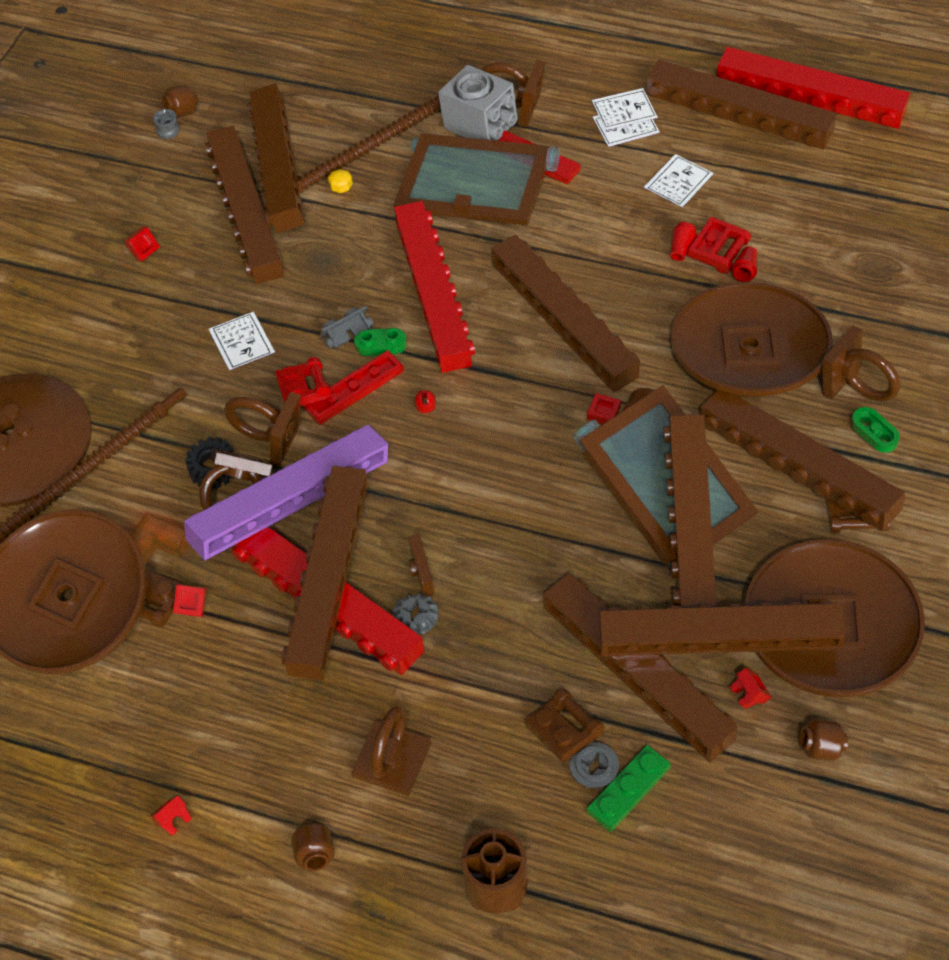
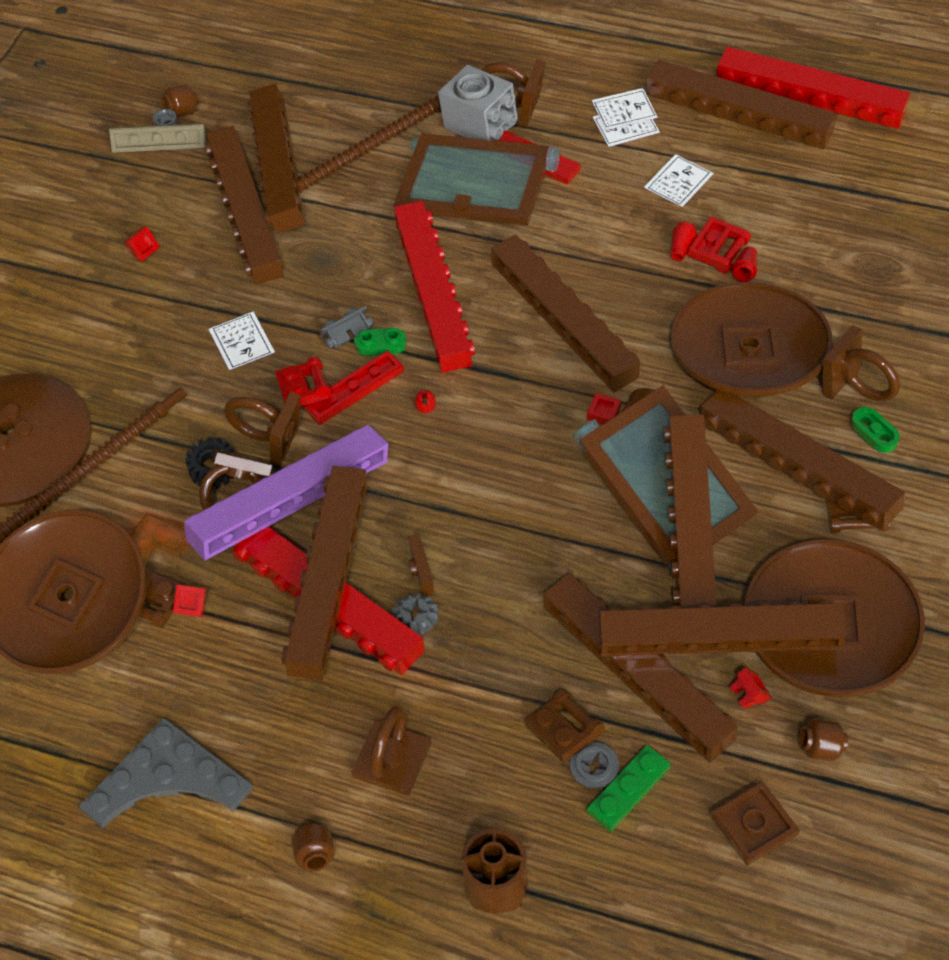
(157, 137): none -> dark tan tile
(164, 766): none -> dark grey plate
(168, 811): red tile -> none
(340, 181): yellow tile -> none
(754, 823): none -> reddish brown plate

